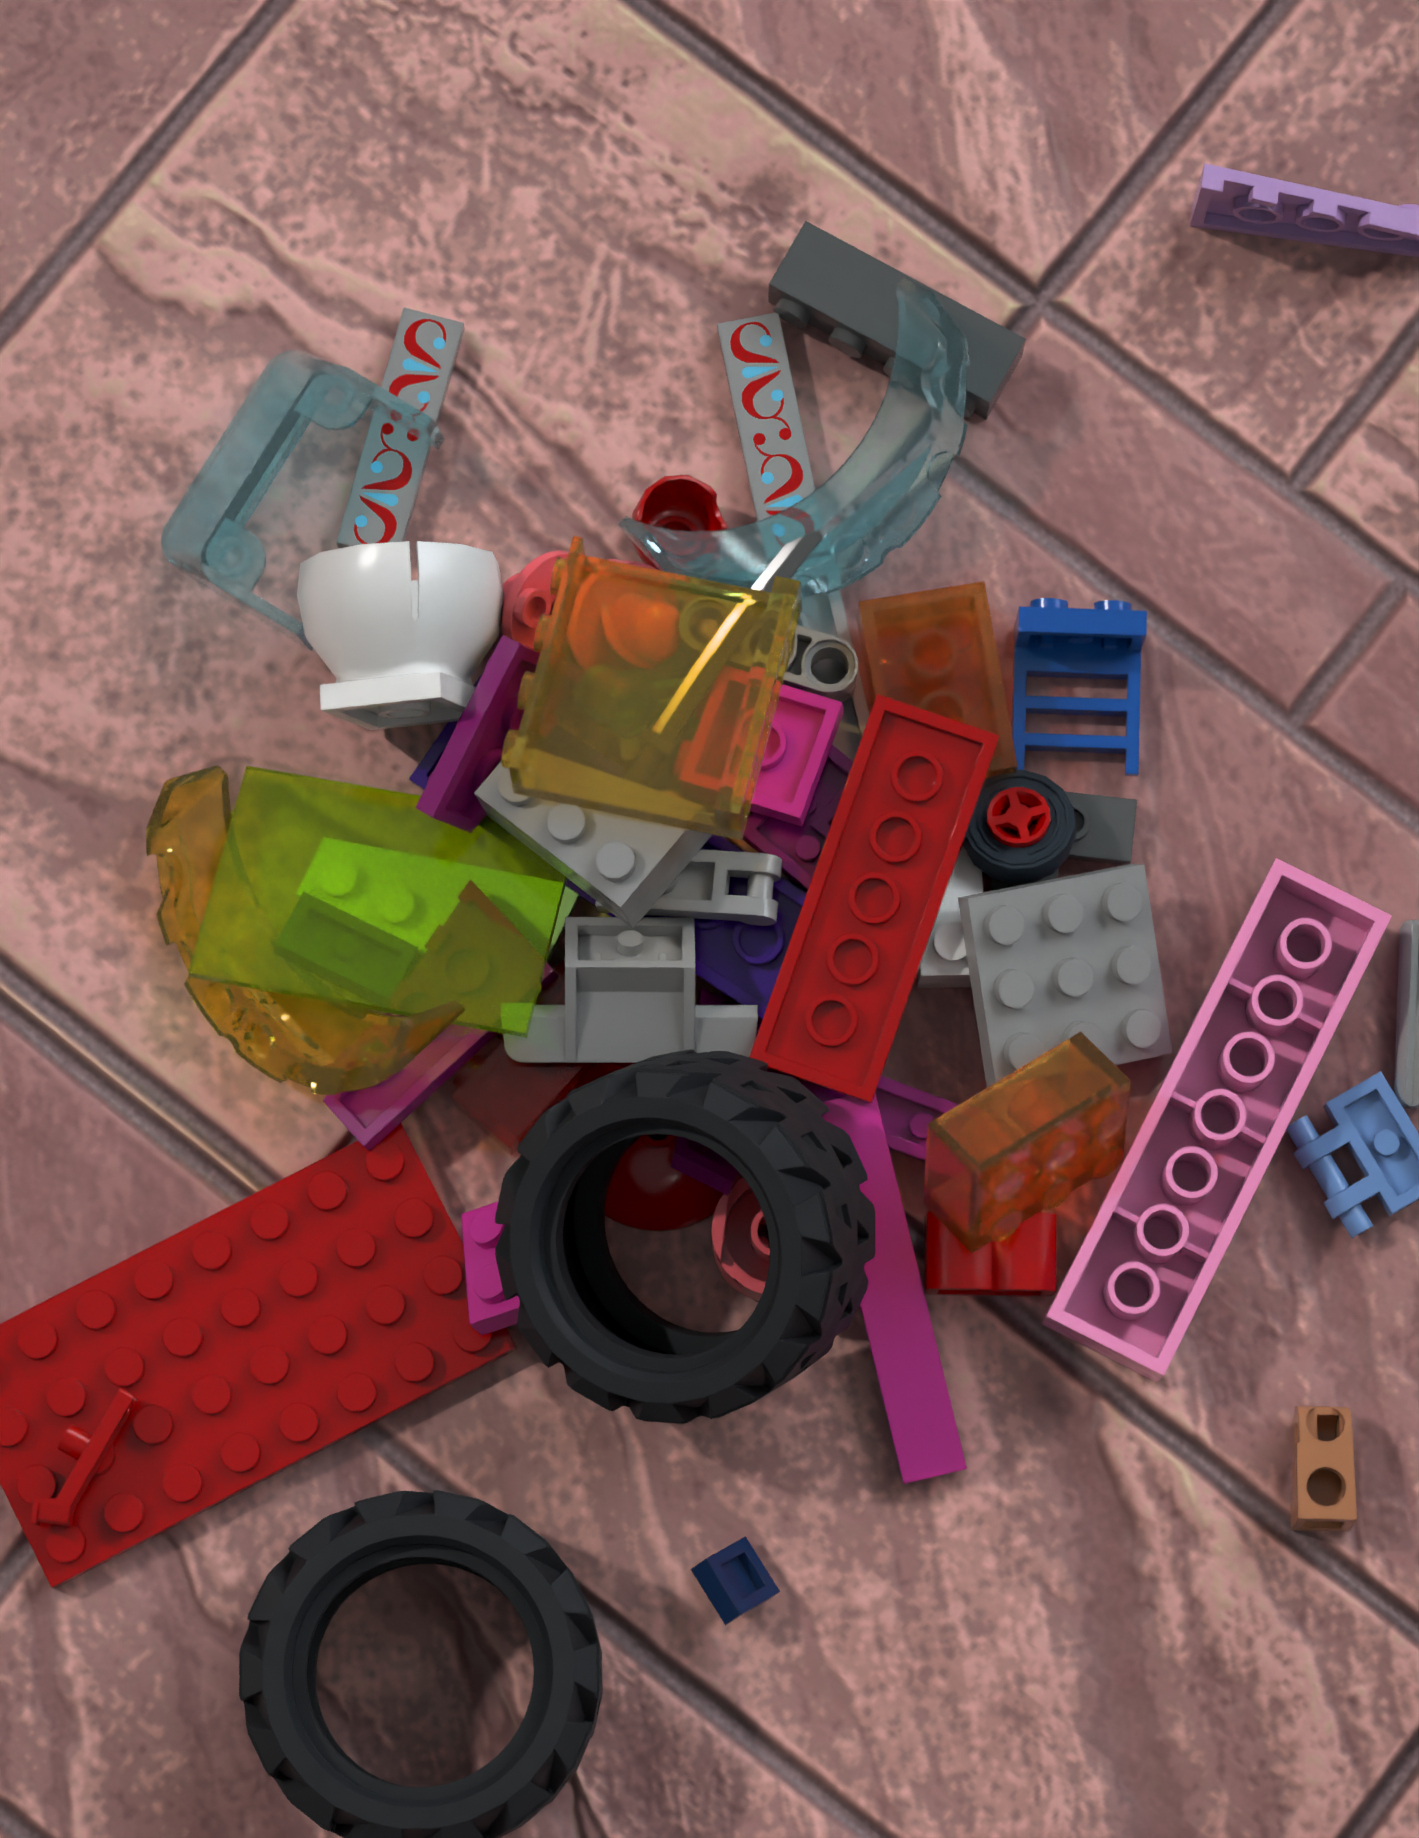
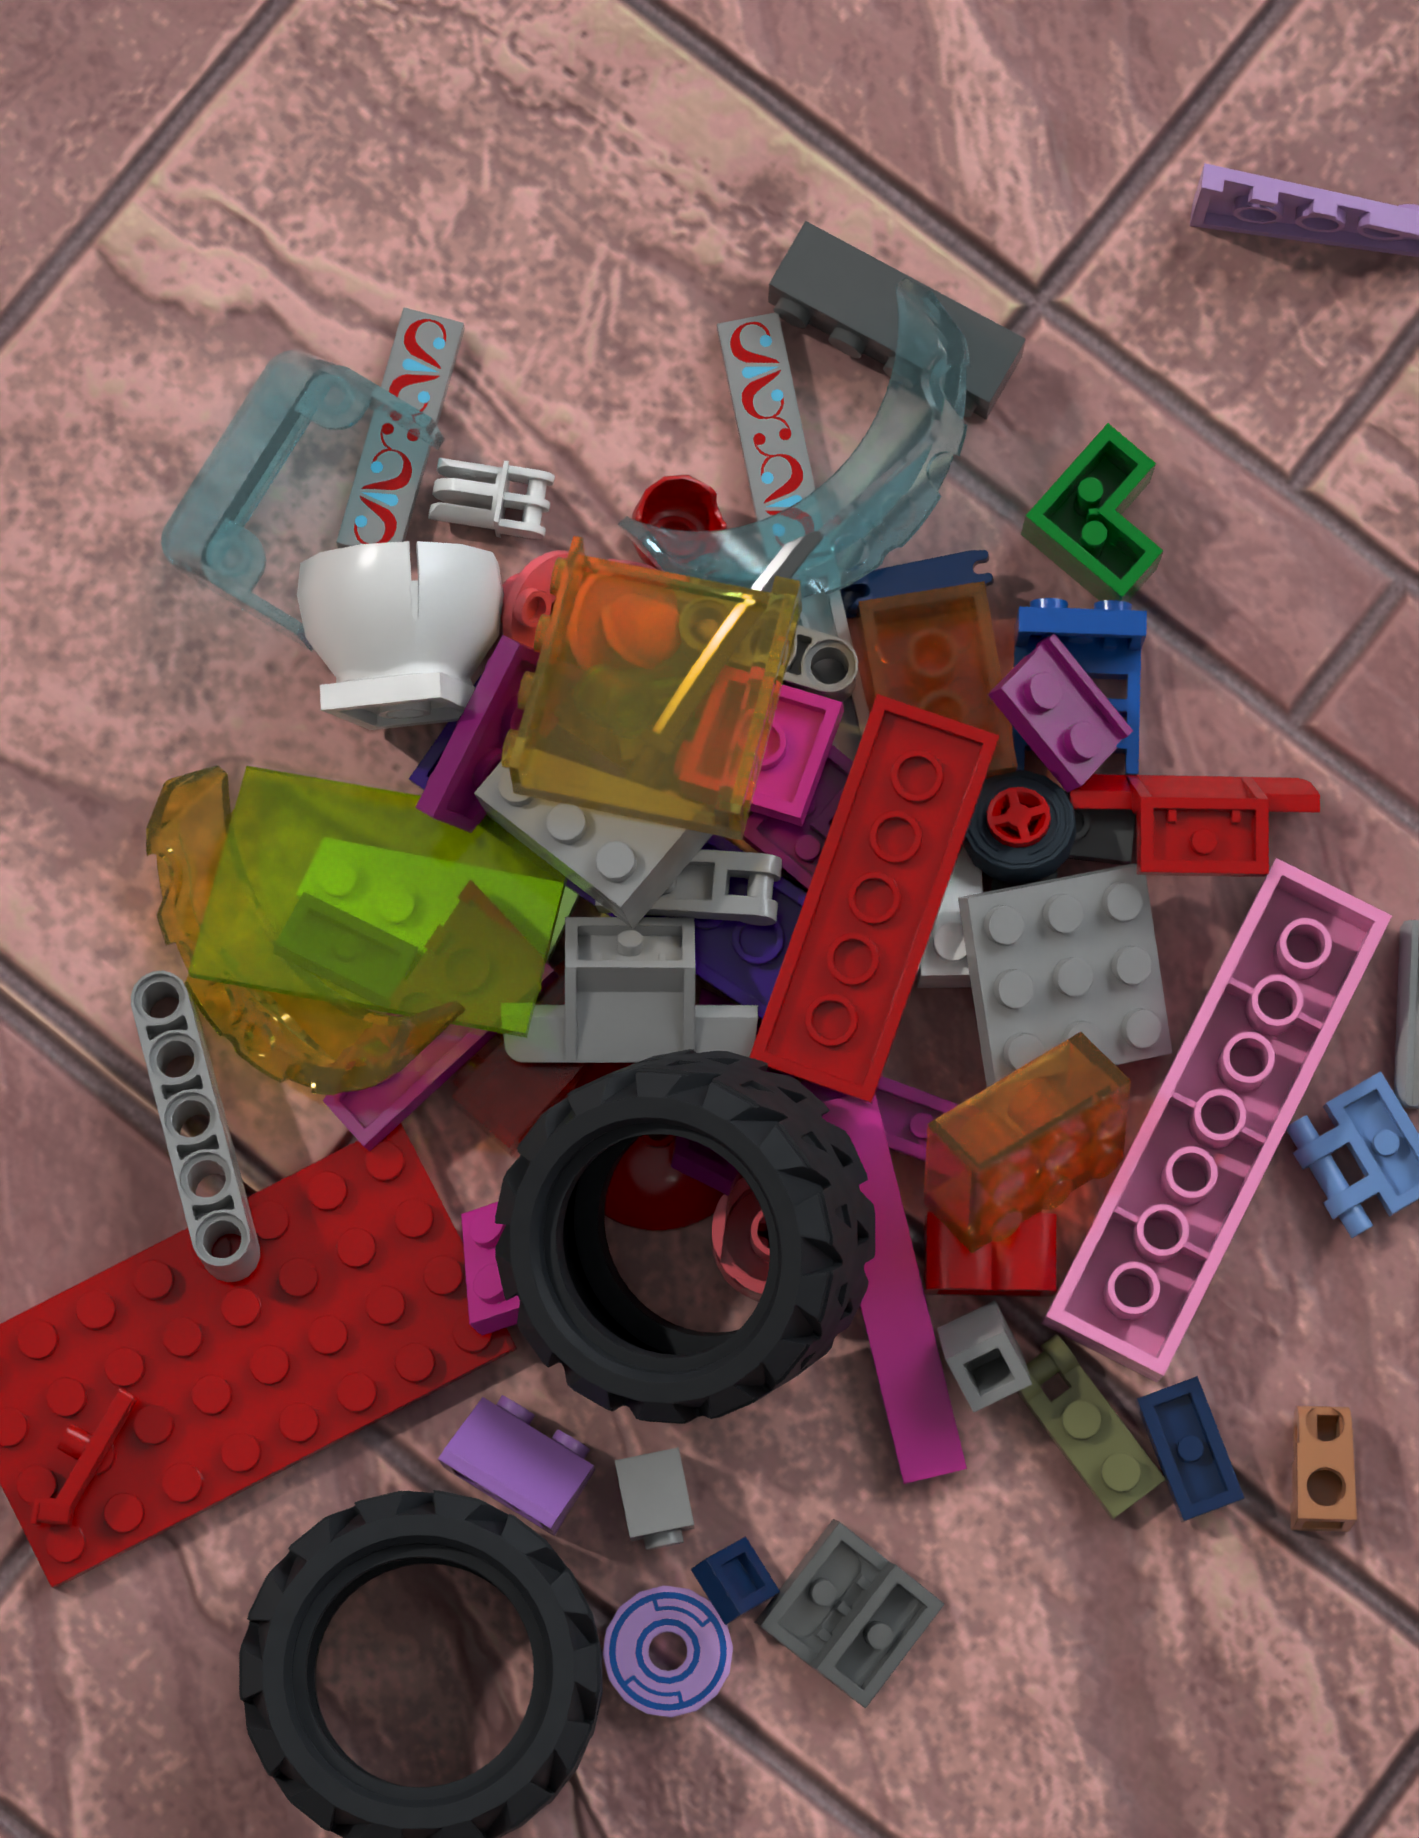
(213, 1149): none -> light grey beam
(480, 495): none -> white arm
(518, 1463): none -> medium lavender slope
(655, 1498): none -> light grey brick
(659, 1690): none -> lavender tile
(849, 1613): none -> dark grey slope
(916, 577): none -> dark blue piece
(984, 1356): none -> light grey brick
(1060, 713): none -> magenta plate
(1083, 522): none -> green brick
(1089, 1431): none -> olive plate
(1189, 1449): none -> dark blue plate
(1199, 820): none -> red plate

